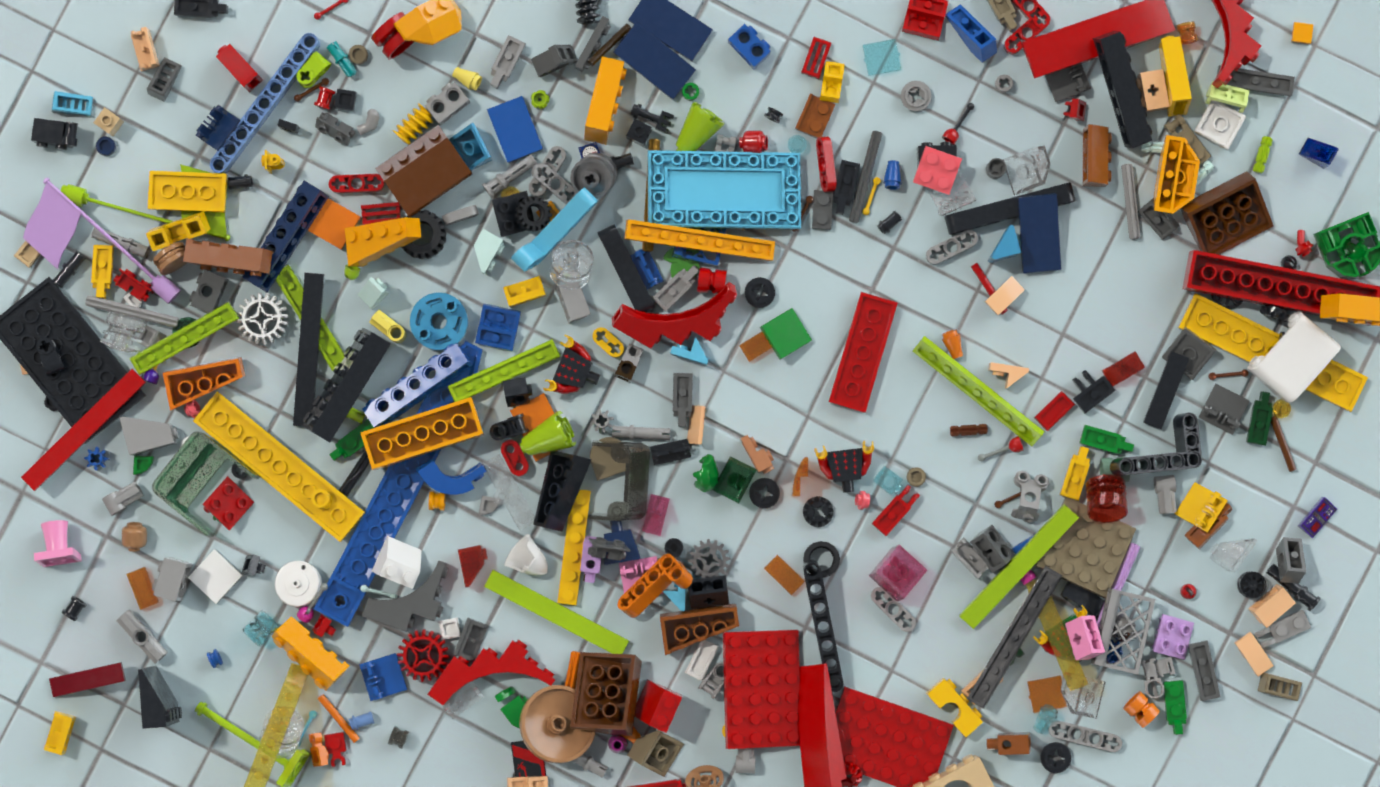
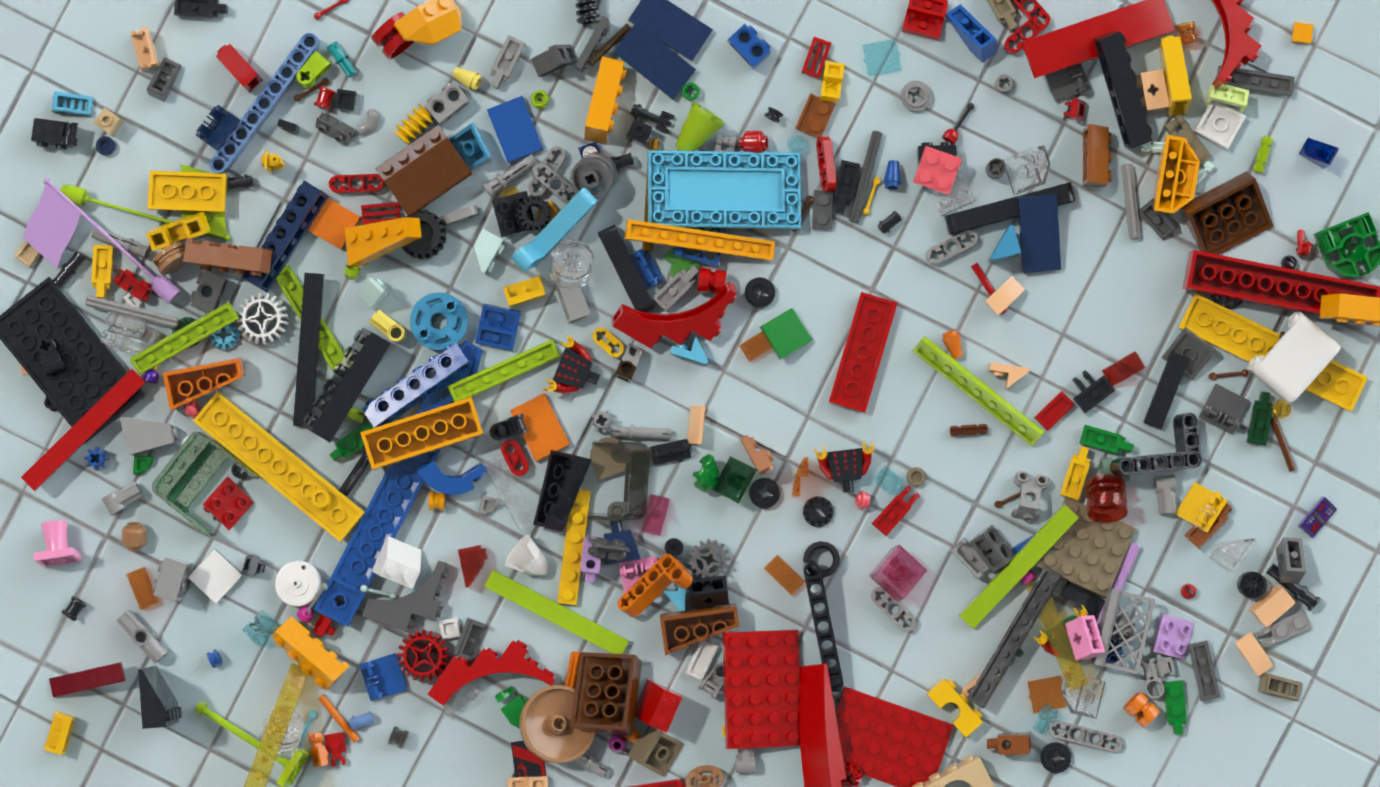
(230, 341): none -> medium azure gear
(358, 54): dark tan tile -> none
(517, 392): black brick -> none
(549, 436): lime cone -> none
(682, 396): dark grey hinge -> none
(1014, 445): hinge -> none
(1274, 313): black gear -> none

